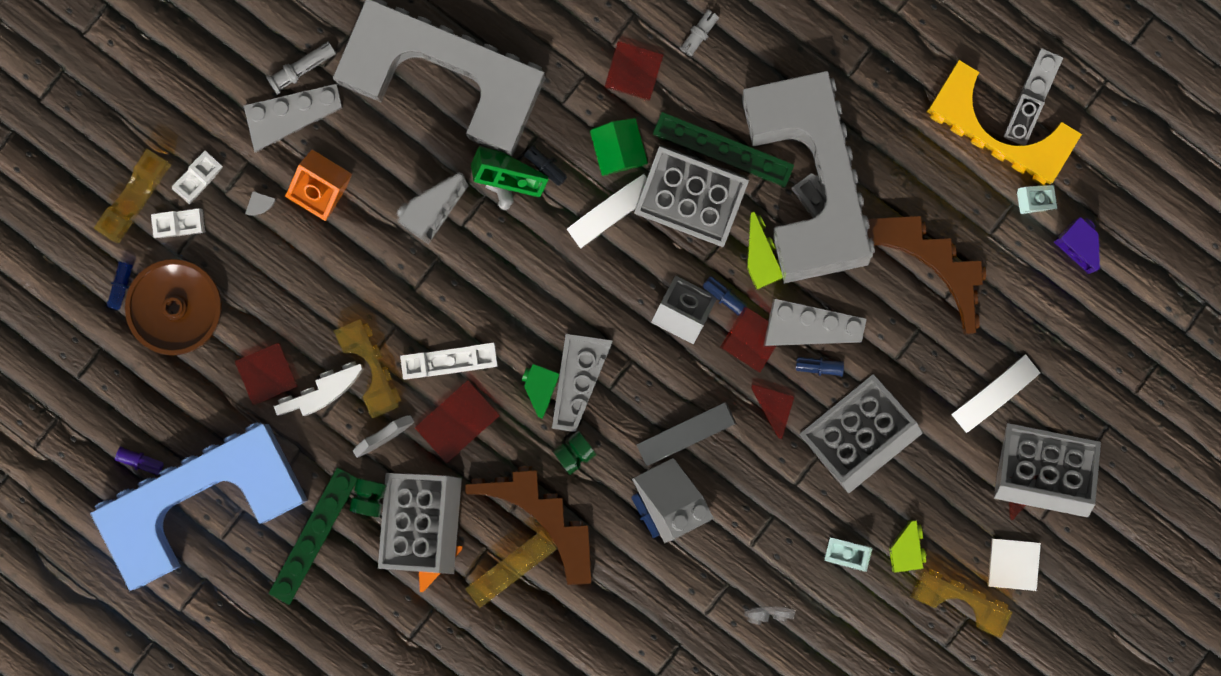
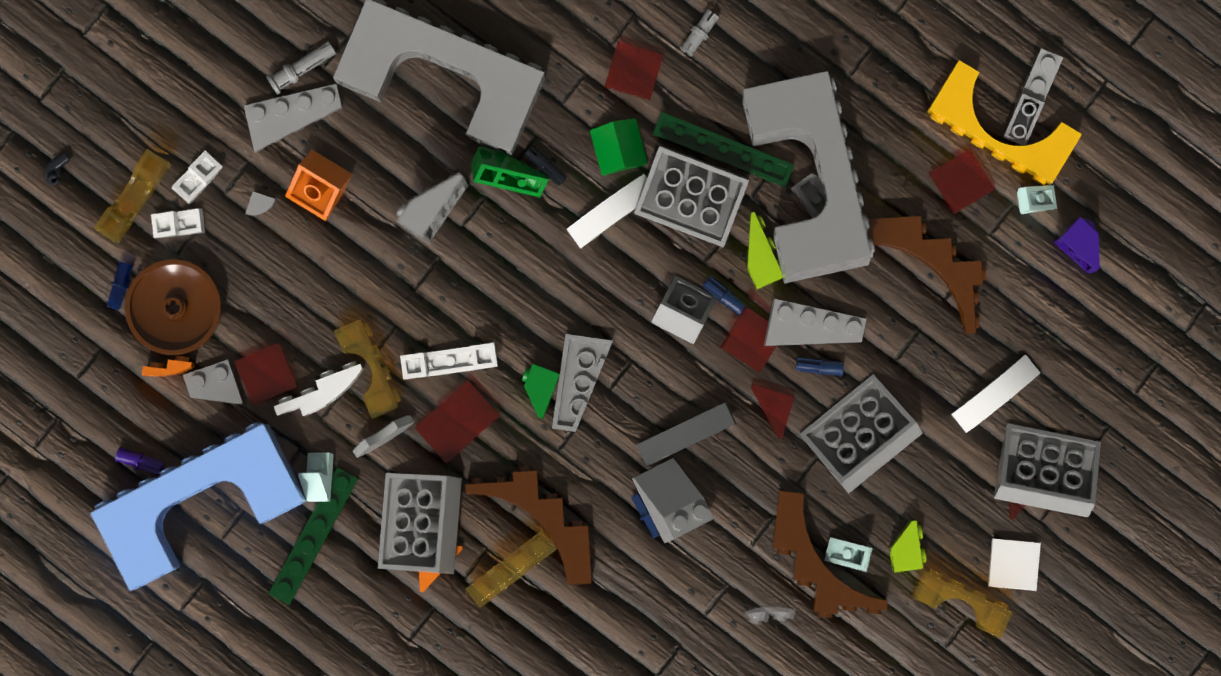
(53, 168): none -> black arm
(177, 366): none -> orange slope
(214, 383): none -> light grey wing
(318, 478): none -> light aqua slope
(368, 497): dark green wheel -> none
(505, 197): light grey arm -> none
(574, 452): dark green wheel -> none
(829, 591): none -> reddish brown arch
(961, 181): none -> clear red tile

